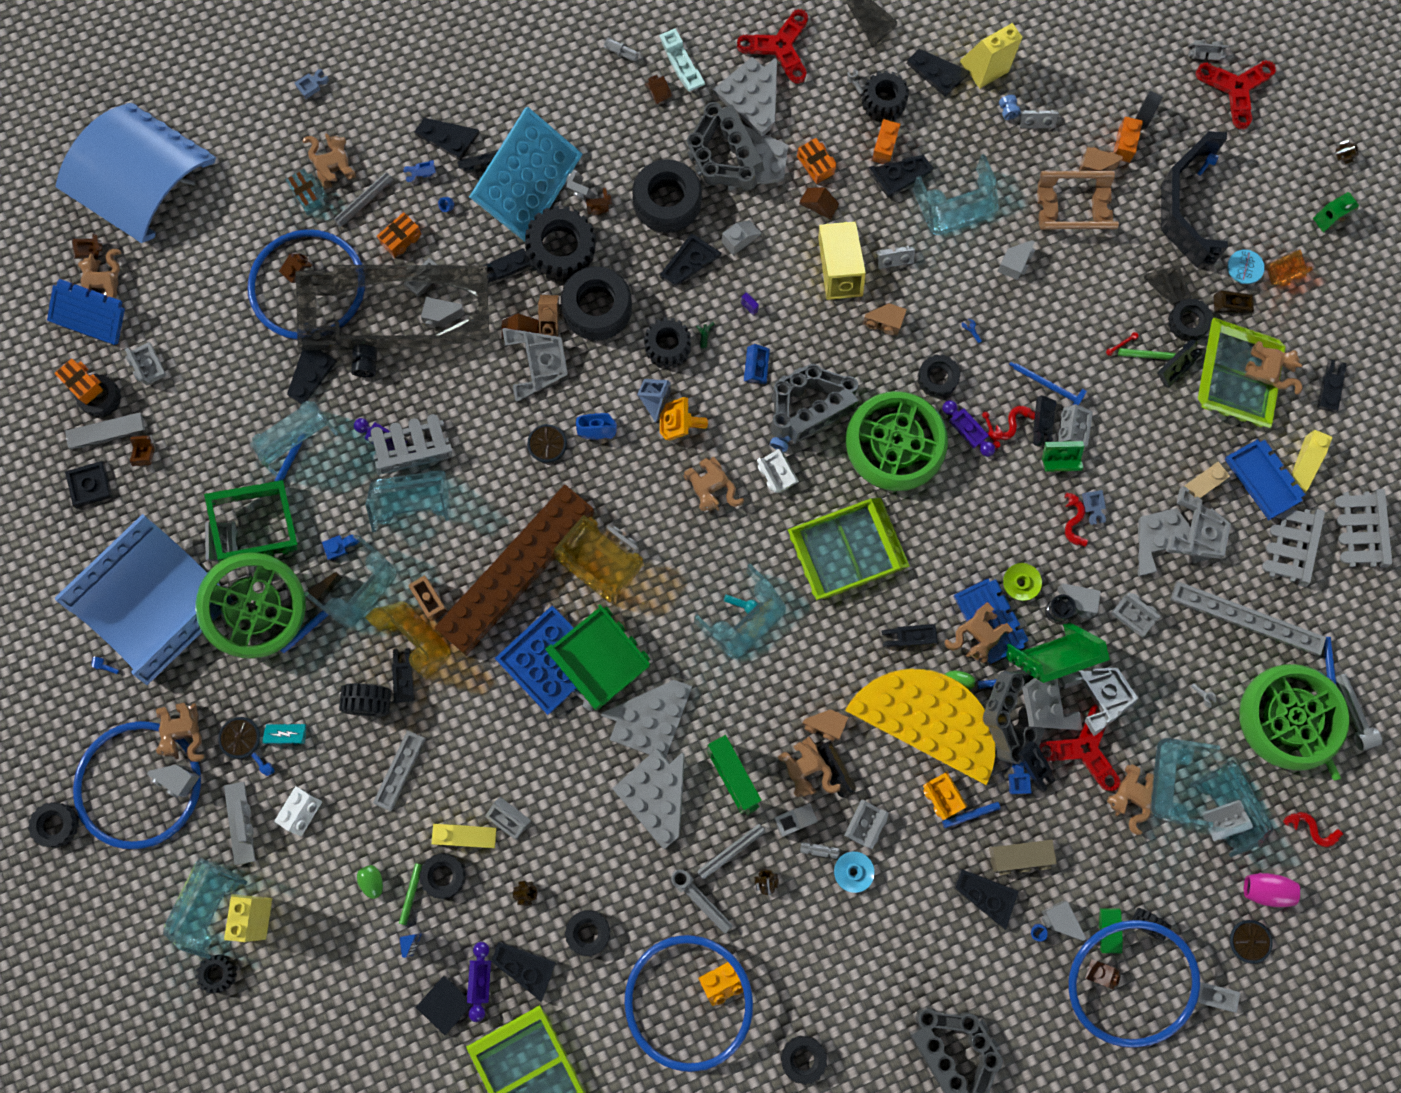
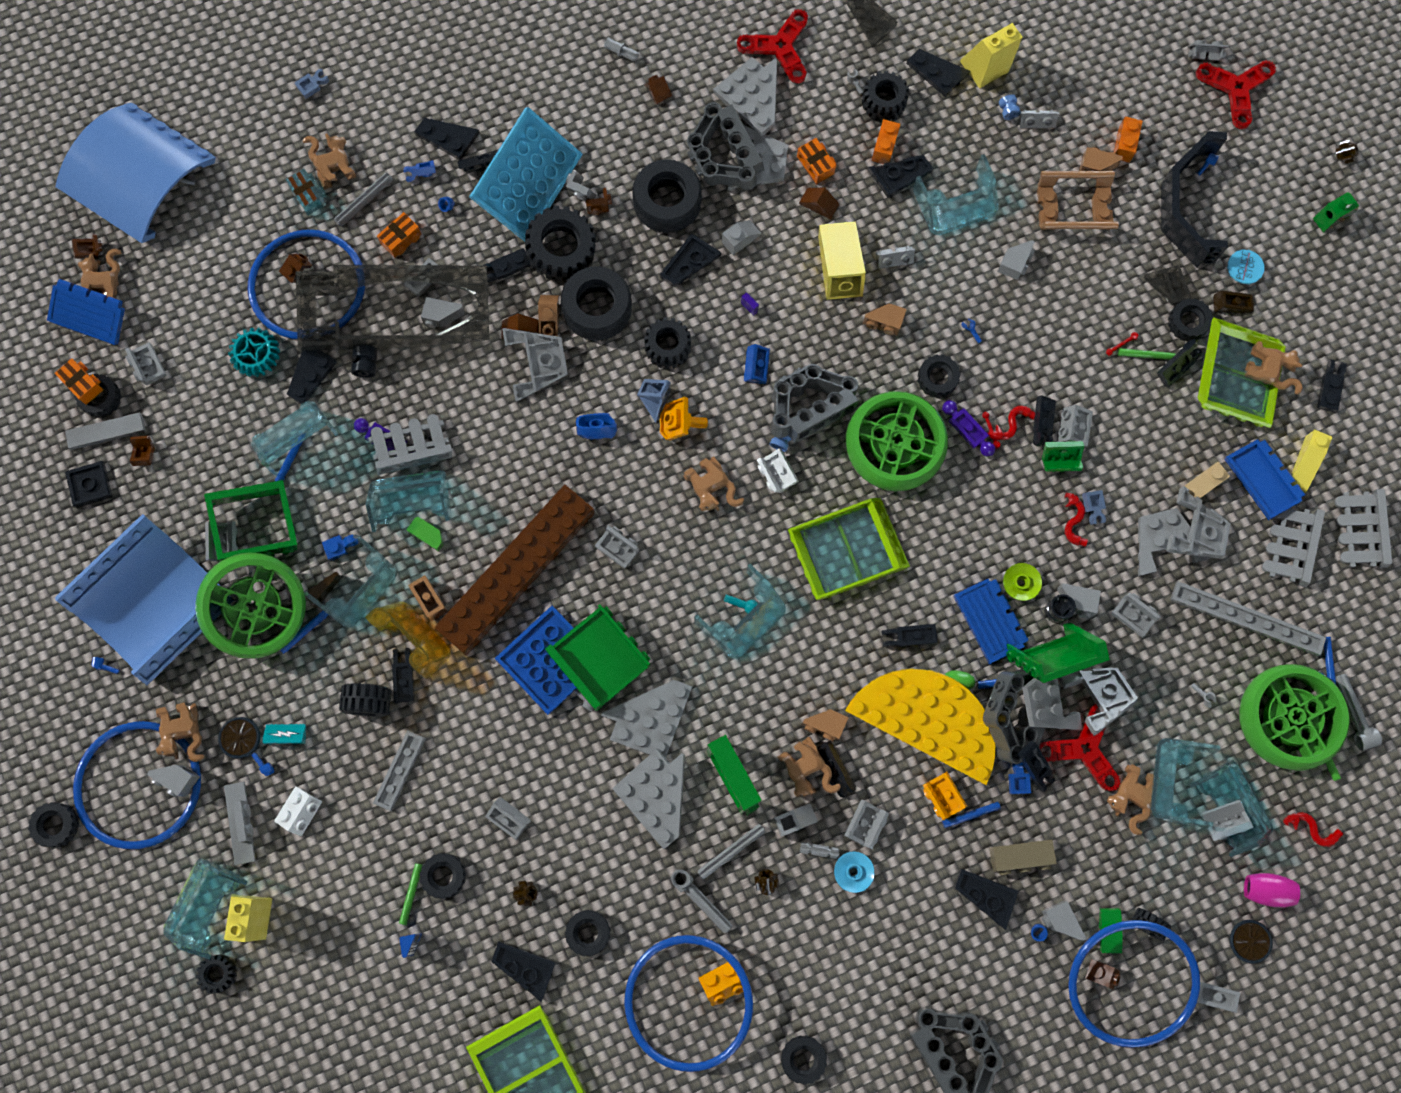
(239, 354): none -> teal gear
(370, 881): bright green animal -> none
(426, 533): none -> bright green piece
(444, 1005): black tile -> none
(463, 836): light yellow slope -> none
(479, 982): dark purple plate -> none
(547, 443): dark brown wheel -> none
(597, 560): clear yellow windscreen -> none
(680, 60): light aqua slope -> none
(704, 334): dark green bar -> none
(982, 631): medium nougat animal -> none
(1076, 399): blue piece -> none
(1148, 108): black tyre -> none
(1287, 268): clear orange bracket -> none

